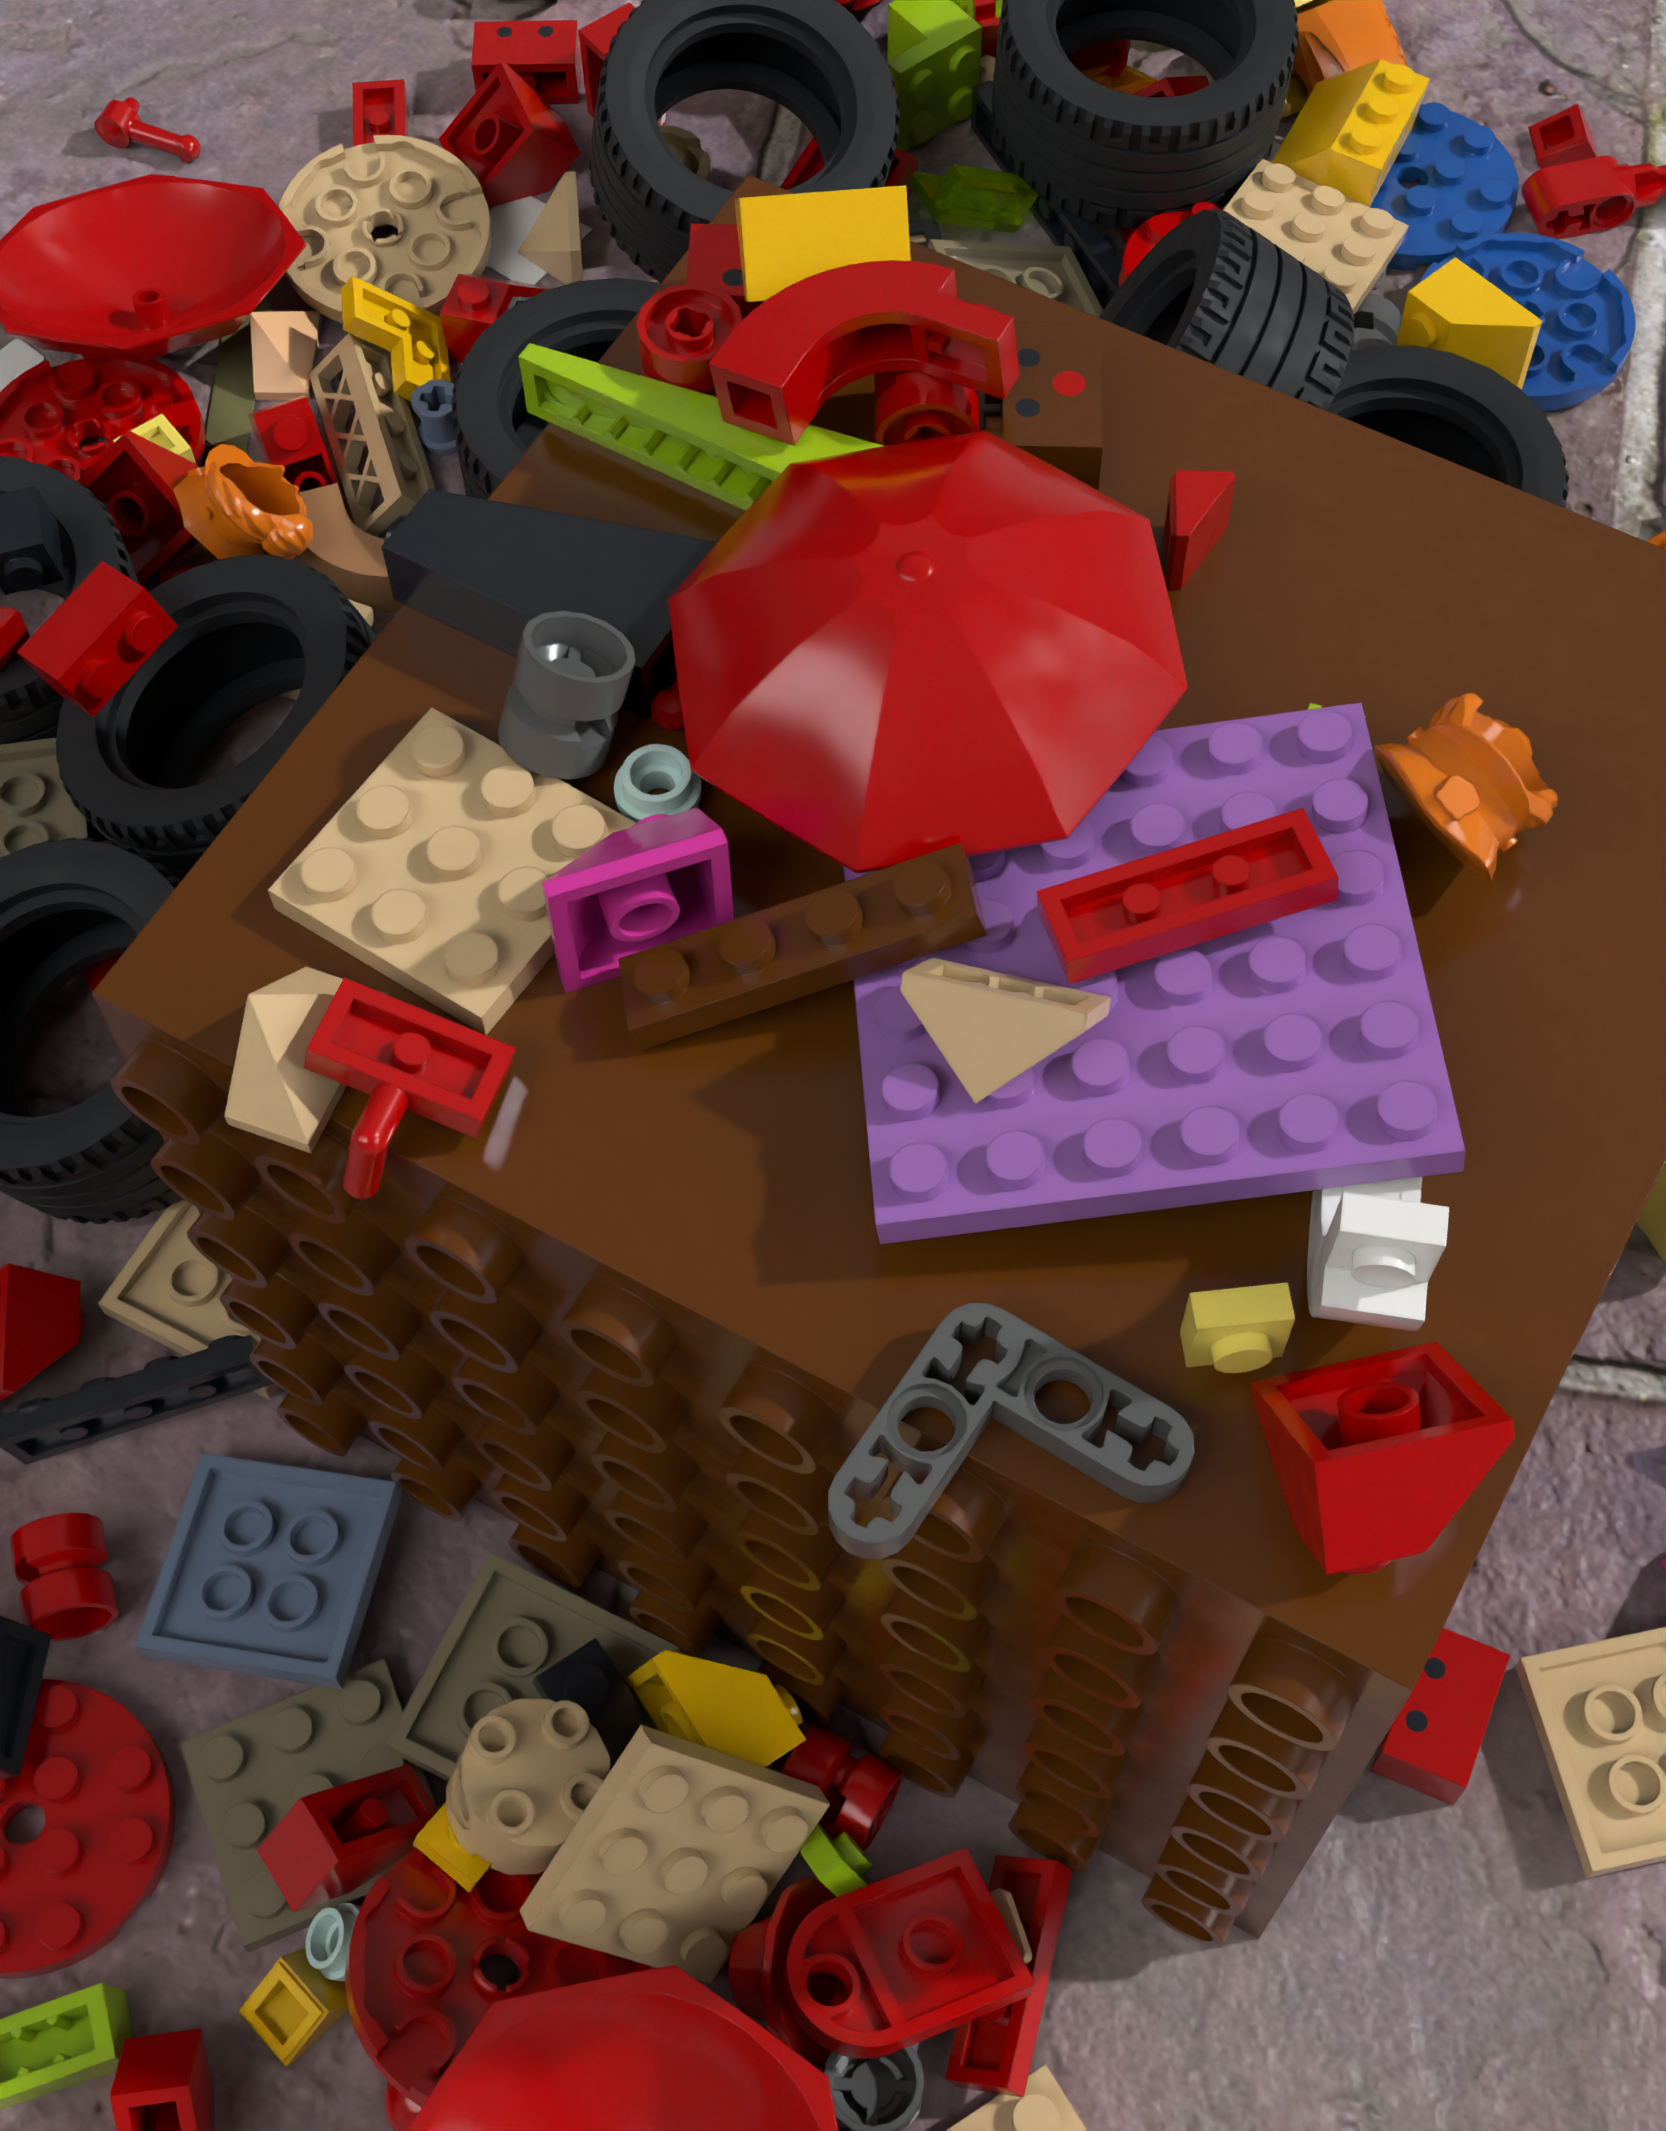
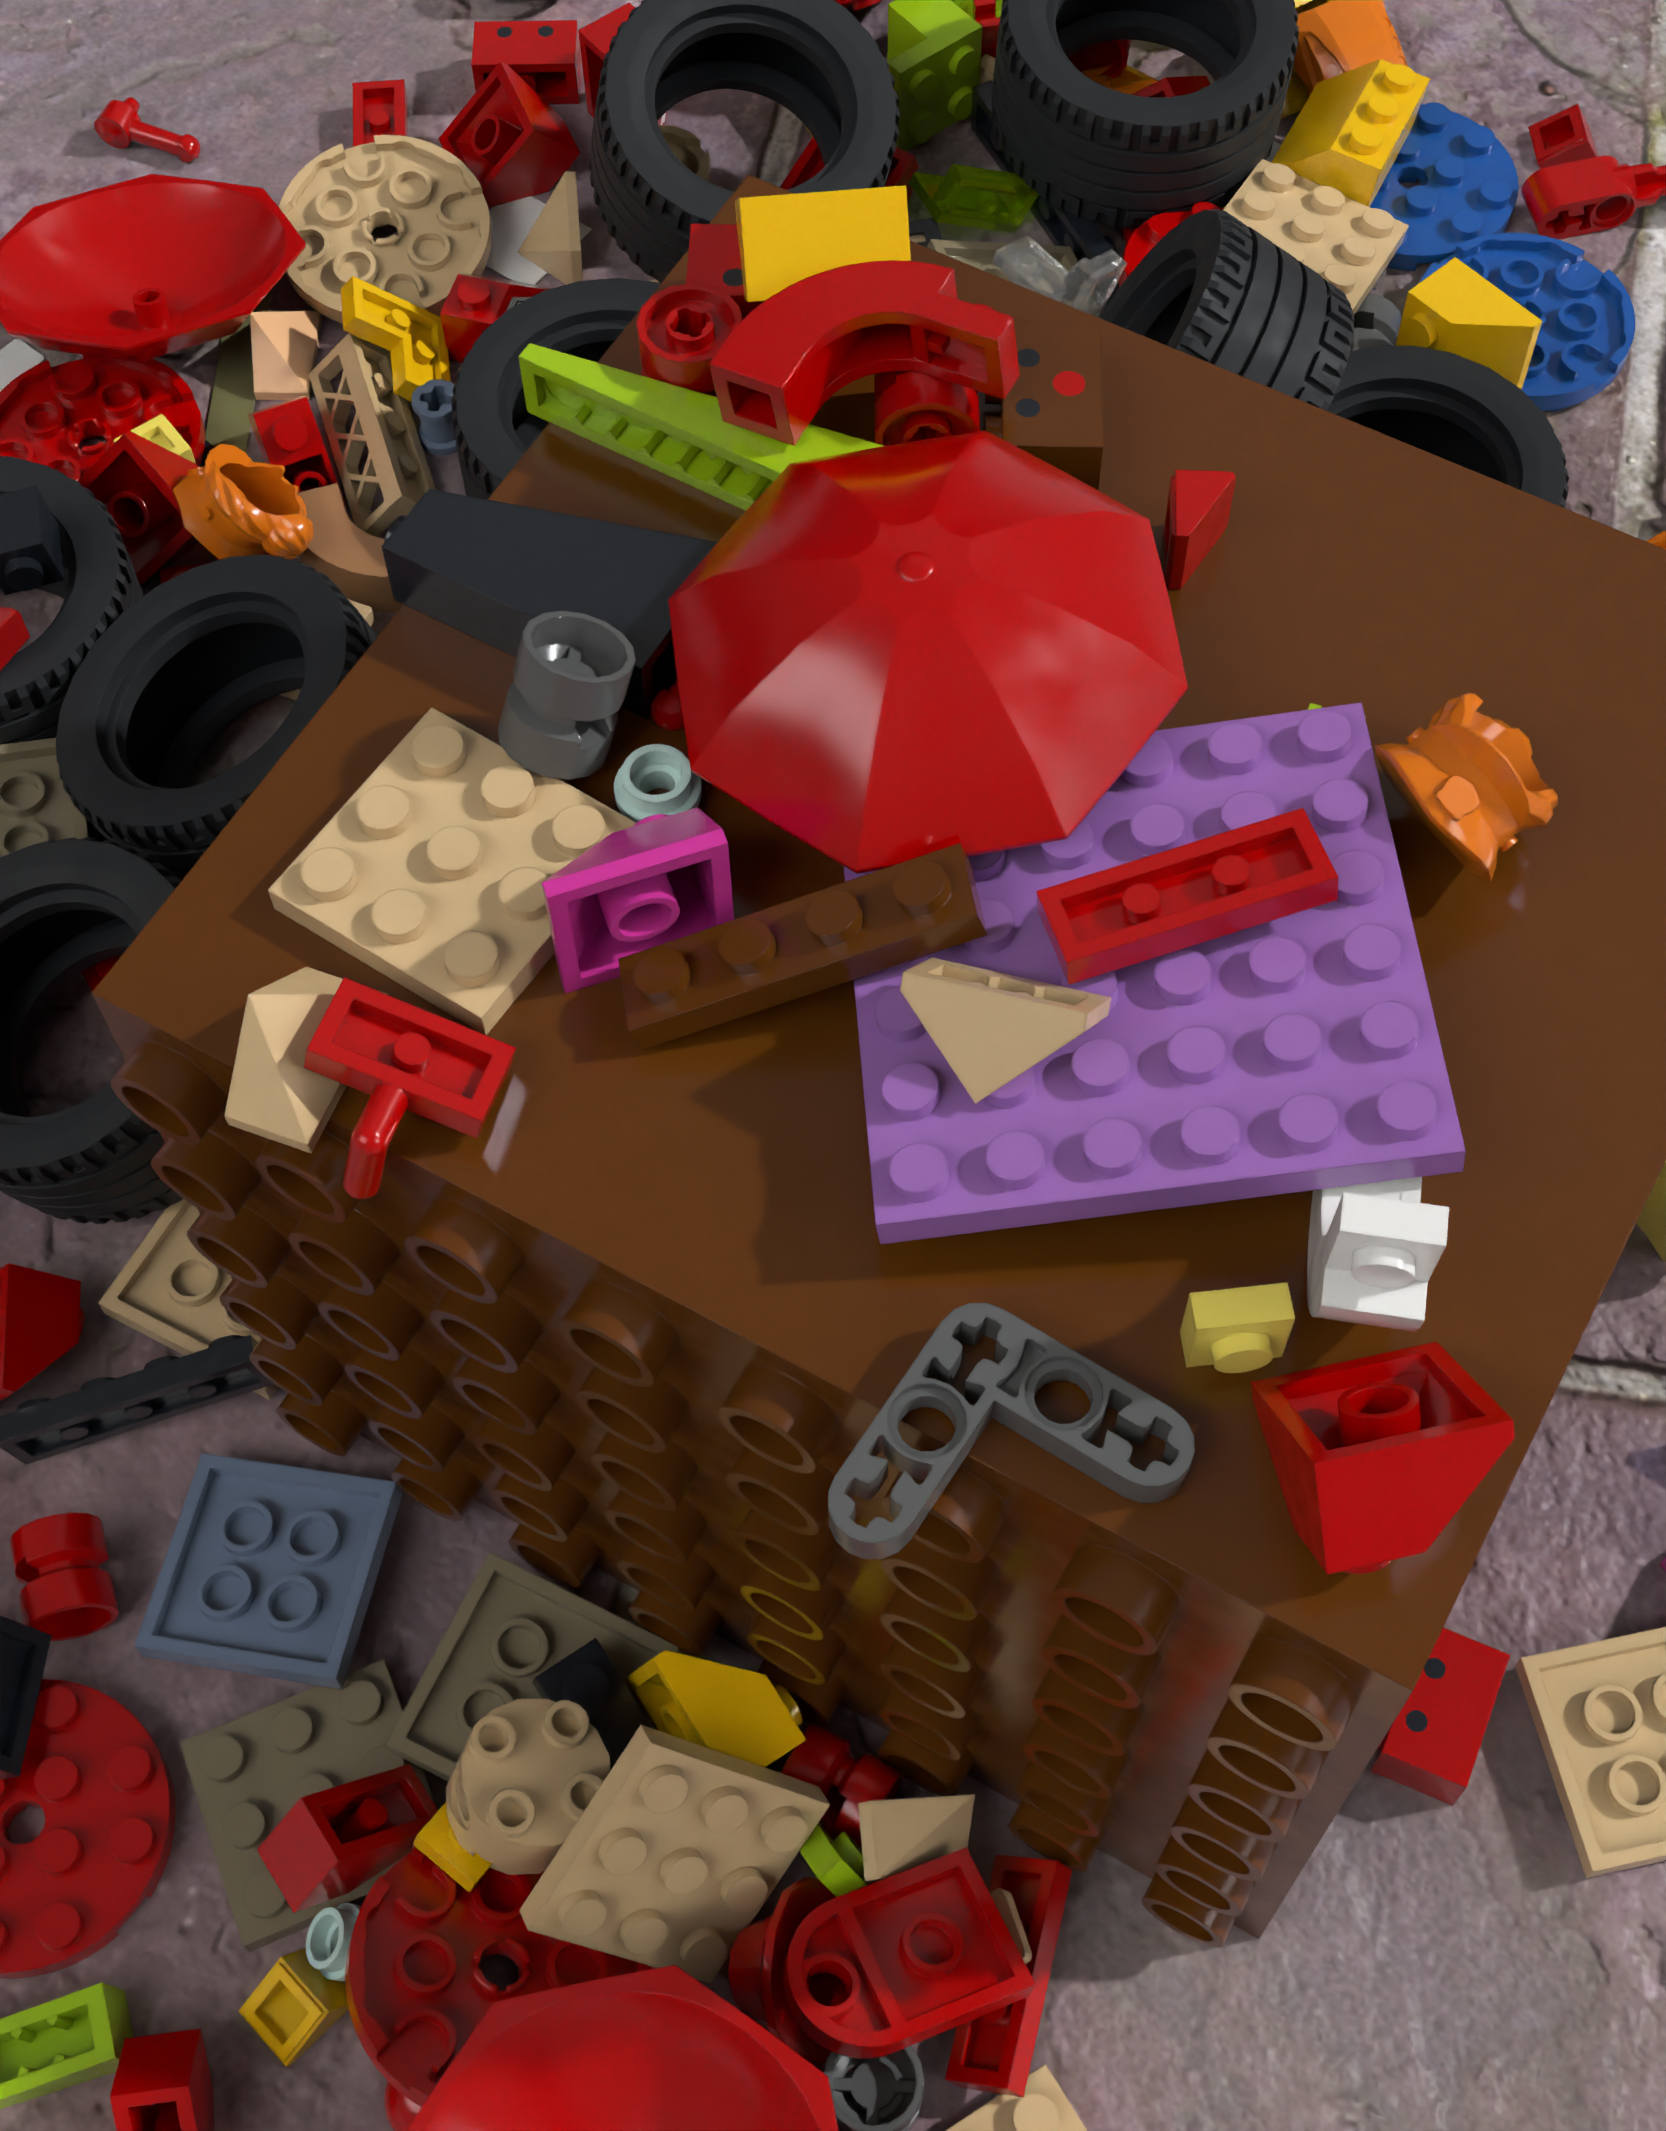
(97, 638): red brick -> none
(911, 1832): none -> tan slope
(1083, 287): none -> clear bracket

